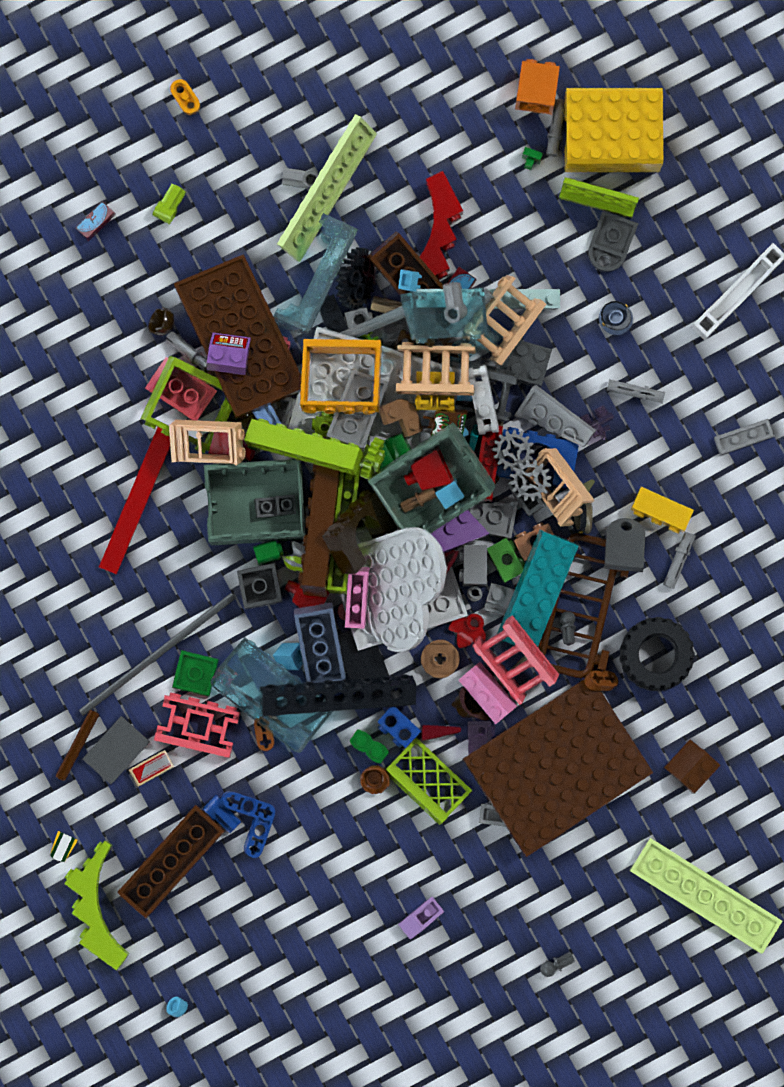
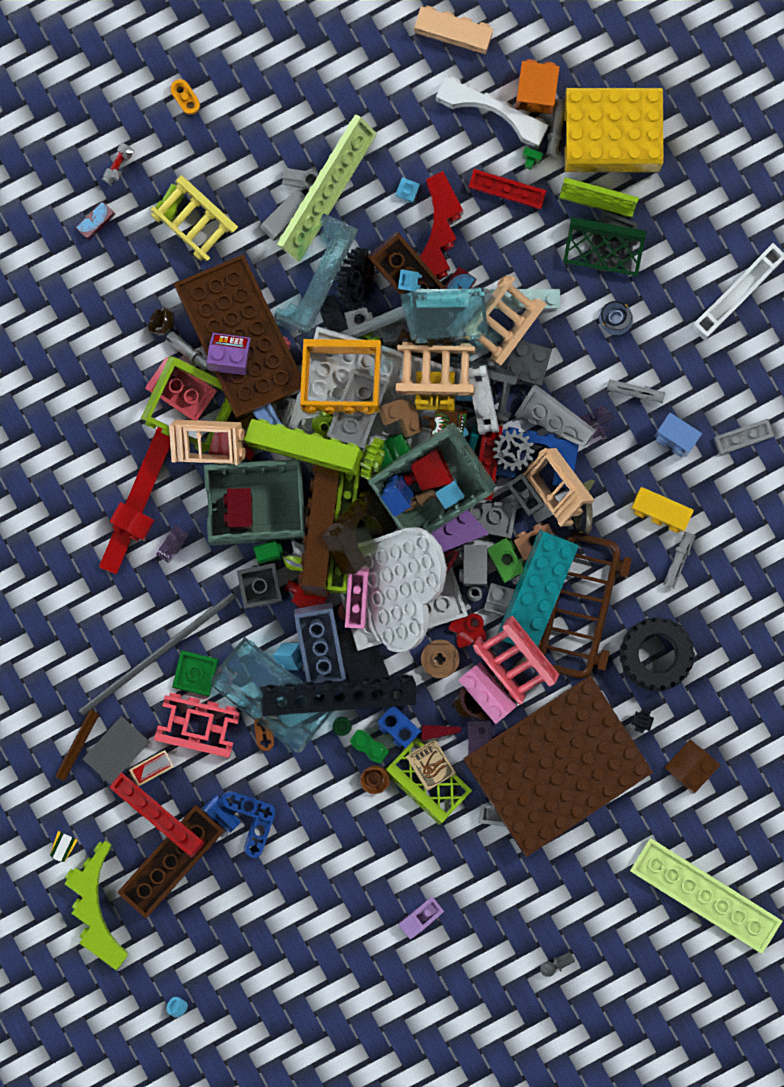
(113, 174): none -> light grey piece
(131, 521): none -> red brick
(157, 815): none -> red plate
(173, 544): none -> clear purple leg
(184, 186): none -> light yellow fence
(239, 509): none -> dark red brick
(275, 506): dark grey slope -> none
(279, 220): none -> light grey beam
(342, 726): none -> dark green tile
(384, 305): tan tile -> none
(397, 494): none -> blue arch
(407, 190): none -> medium azure tile
(430, 764): none -> sticker
(453, 30): none -> light nougat brick
(454, 300): light grey piece -> none
(456, 95): none -> white arch
(507, 189): none -> red plate
(536, 472): light grey gear -> none
(567, 620): dark grey axle -> none
(596, 680): dark orange beam -> none
(608, 230): none -> dark green fence
(625, 548): dark grey tile -> none
(642, 721): none -> black gear
(677, 435): none -> medium blue brick

